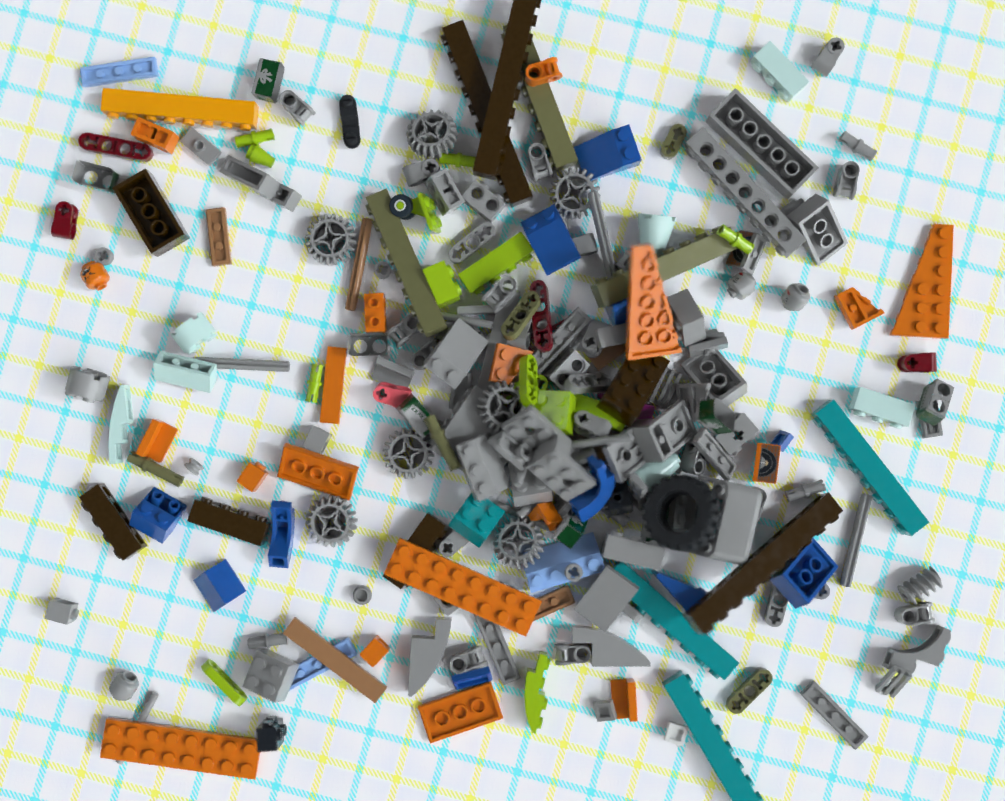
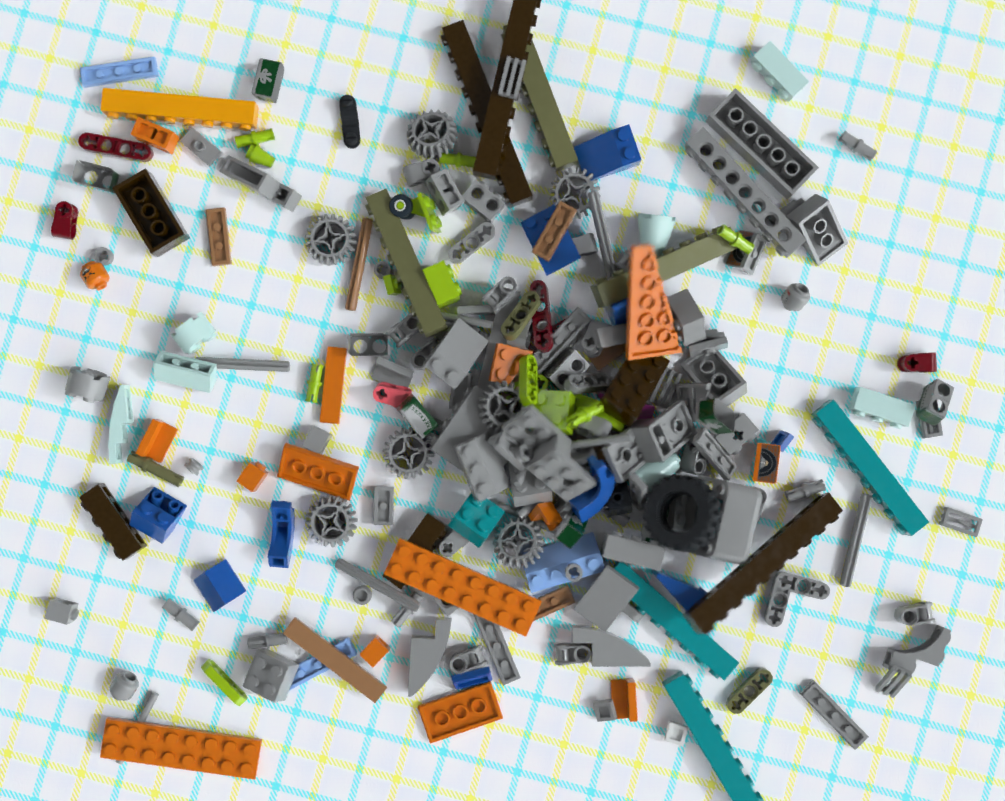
(180, 614): none -> light grey pin
(228, 521): dark brown brick -> none
(270, 734): black brick -> none
(298, 109): light grey piece -> none
(375, 313): orange brick -> none
(377, 584): none -> light grey axle
(383, 505): none -> light grey plate
(392, 285): none -> lime plate
(404, 612): none -> light grey axle
(440, 439): olive pin -> none
(496, 263): lime brick -> none
(515, 62): none -> light grey tile
(533, 697): lime slope -> none
(539, 166): light grey piece -> none
(546, 70): orange piece -> none
(554, 231): none -> medium nougat tile
(584, 414): none -> lime pin
(677, 143): olive beam -> none
(741, 285): light grey head -> none
(804, 575): blue slope -> none
(827, 57): light grey piece -> none
(845, 184): light grey piece -> none
(856, 308): orange wing -> none
(920, 585): light grey piece -> none
(928, 296): orange wing -> none
(945, 517): none -> light grey tile

